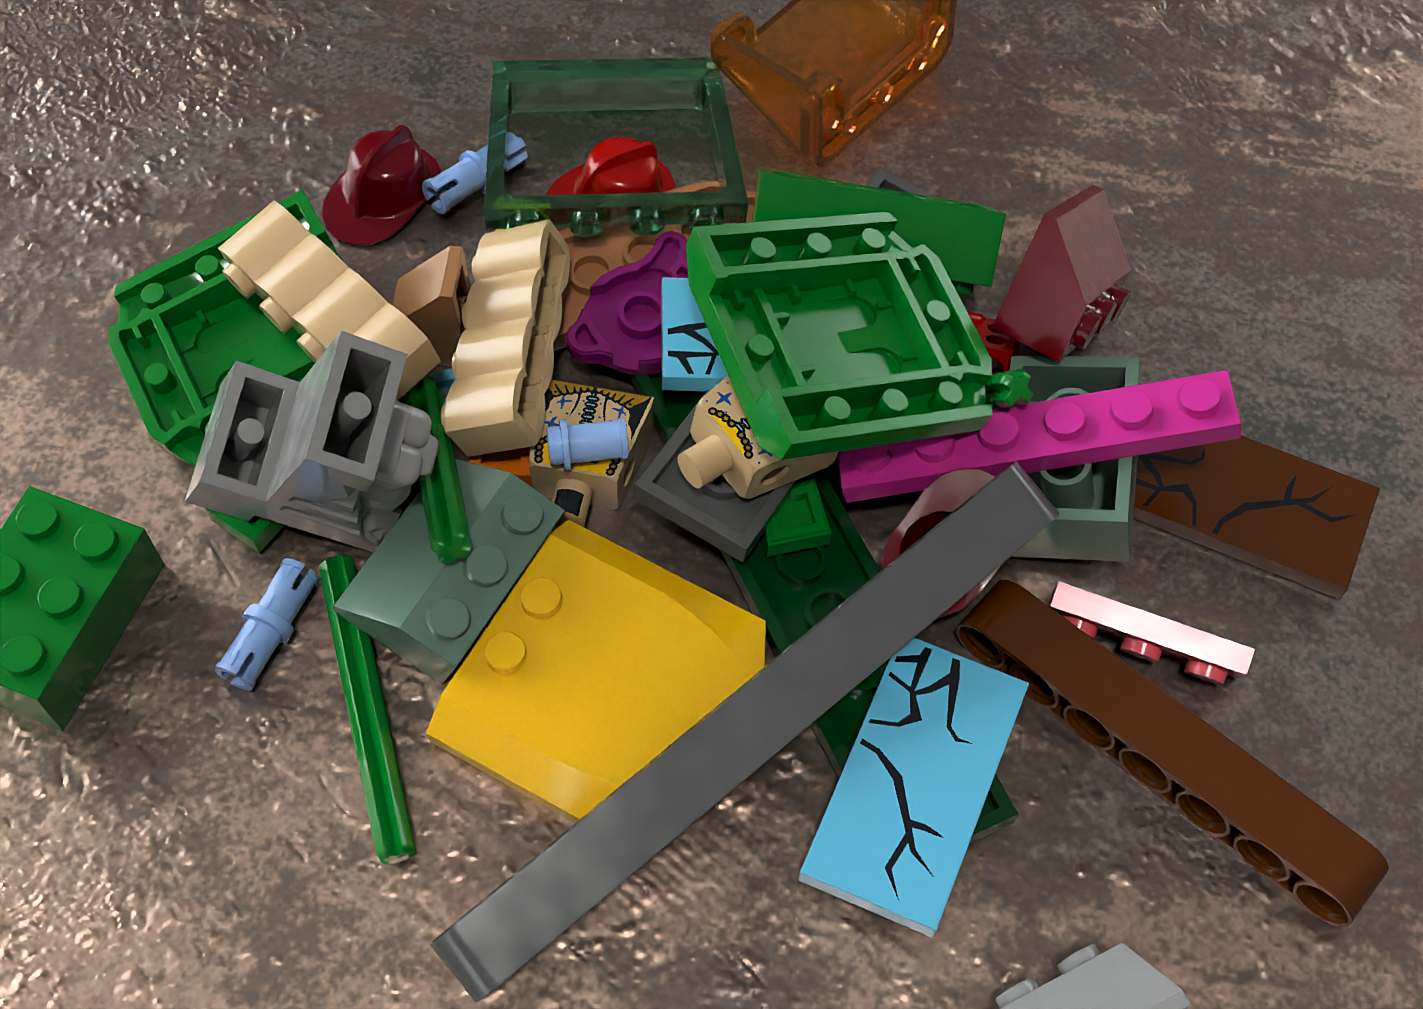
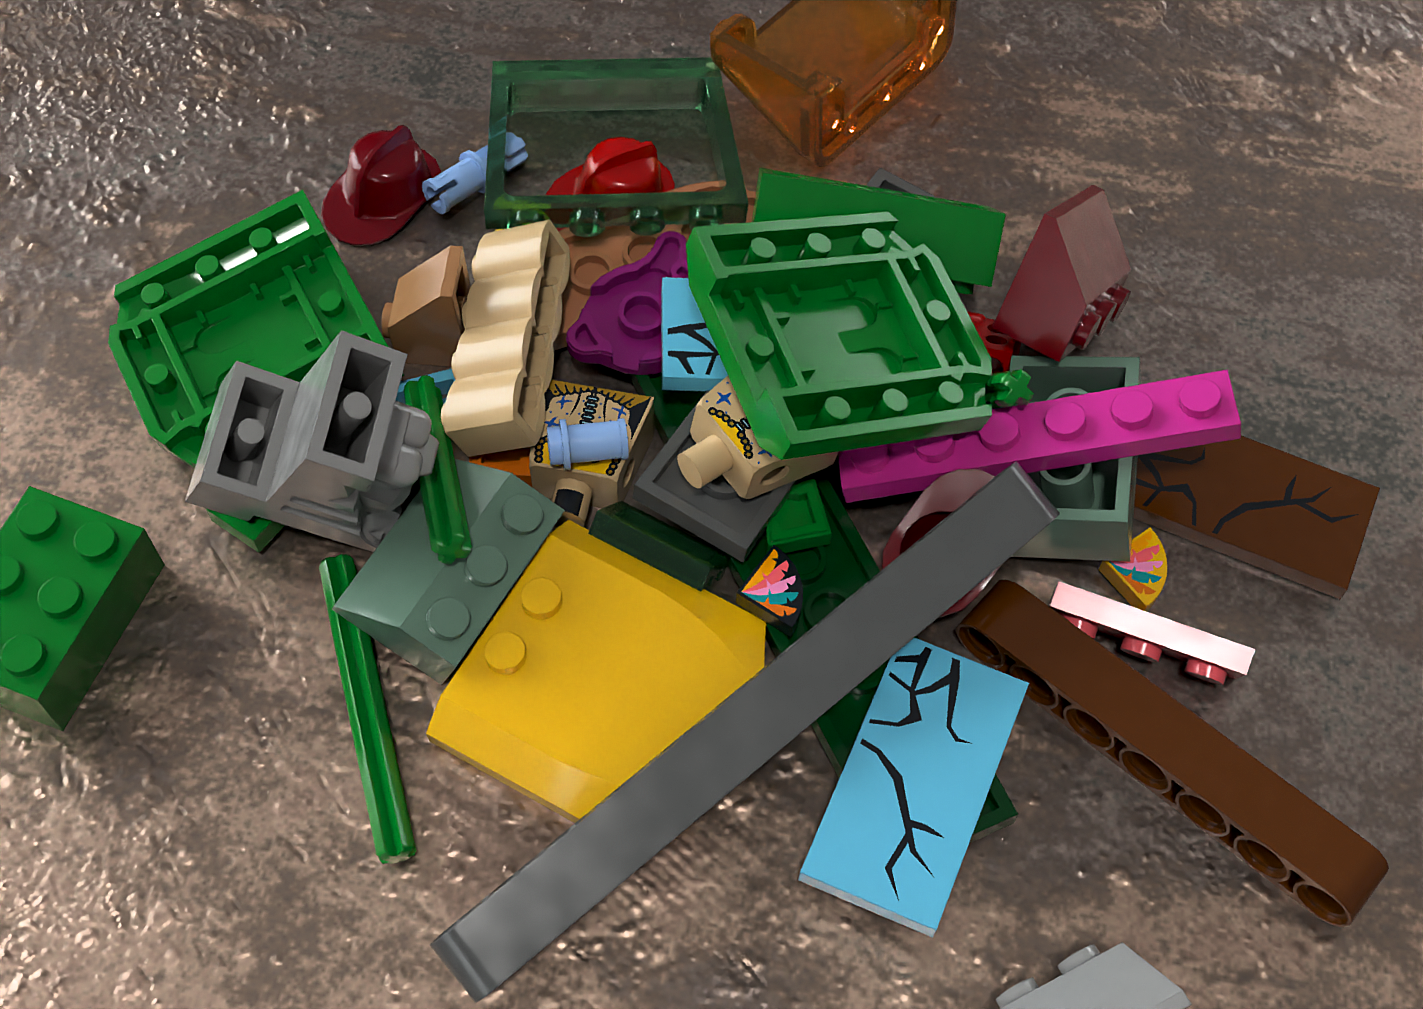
(267, 624): light blue pin -> none
(317, 292): tan brick -> none
(659, 545): none -> clear green tile
(774, 592): none -> tile
(1144, 575): none -> tile

